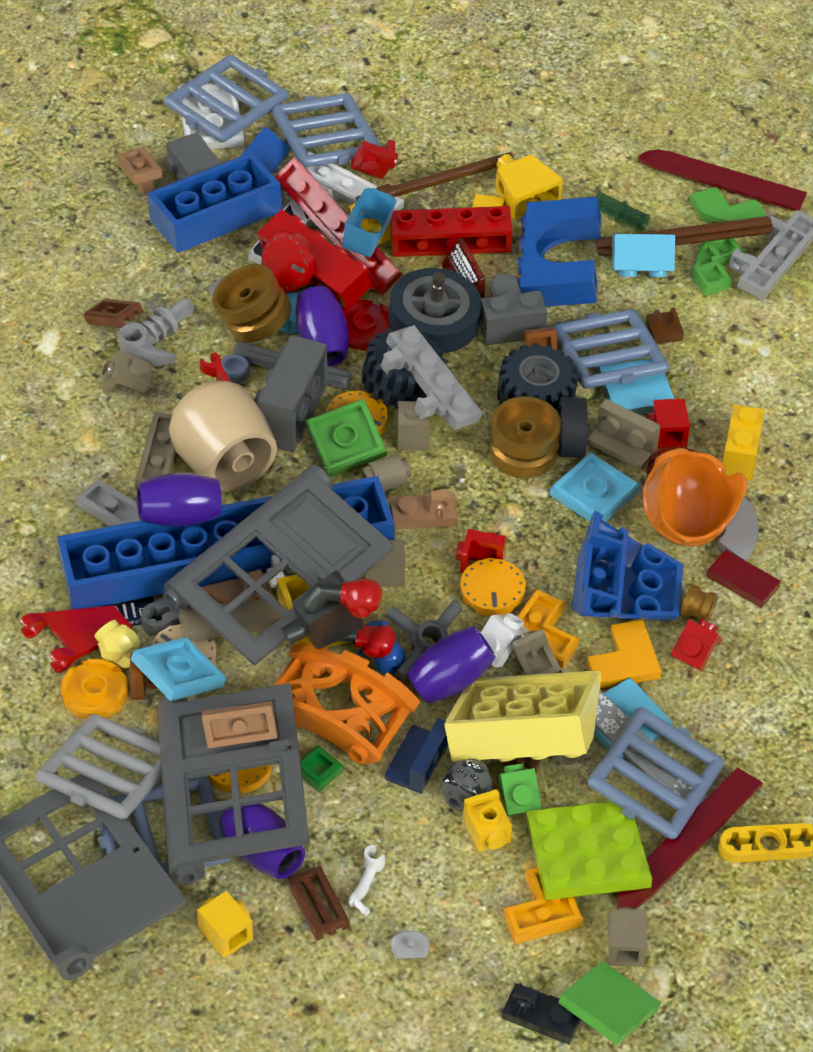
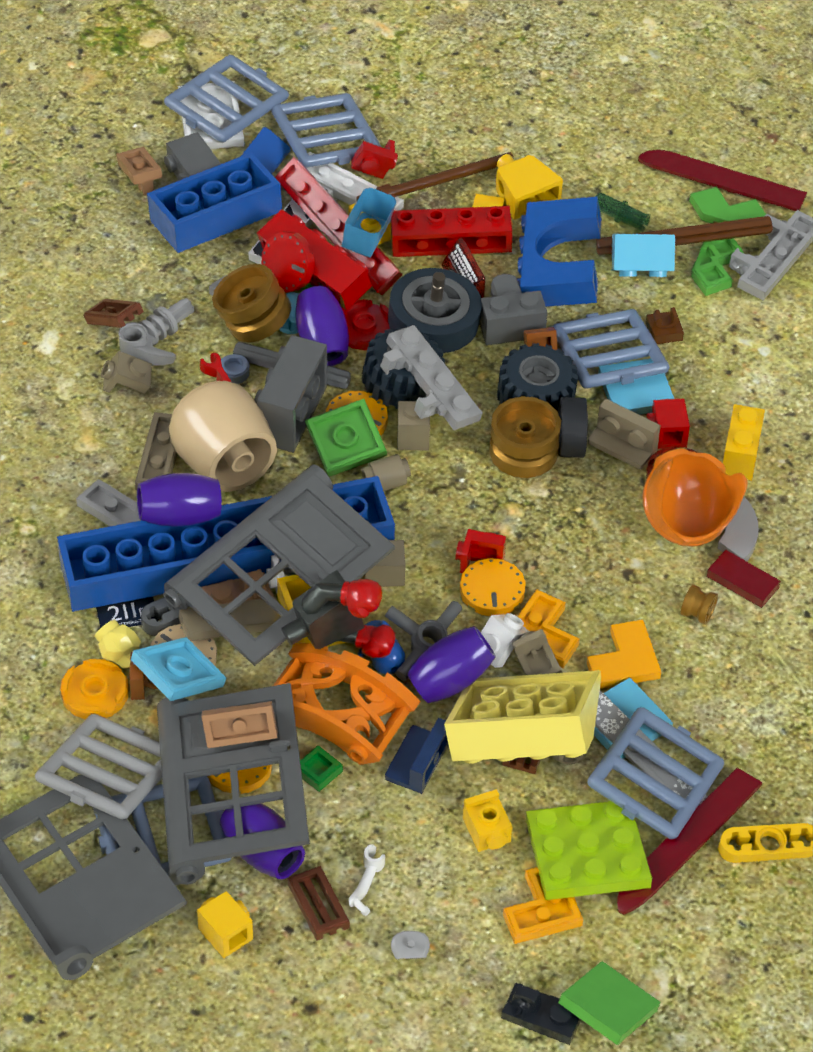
(74, 630): red flag -> none
(427, 511): medium nougat hinge -> none
(465, 780): dark grey head -> none
(519, 789): bright green bracket -> none
(593, 487): medium azure tile -> none
(624, 577): blue wedge -> none
(626, 937): dark tan brick -> none
(696, 643): red bracket -> none

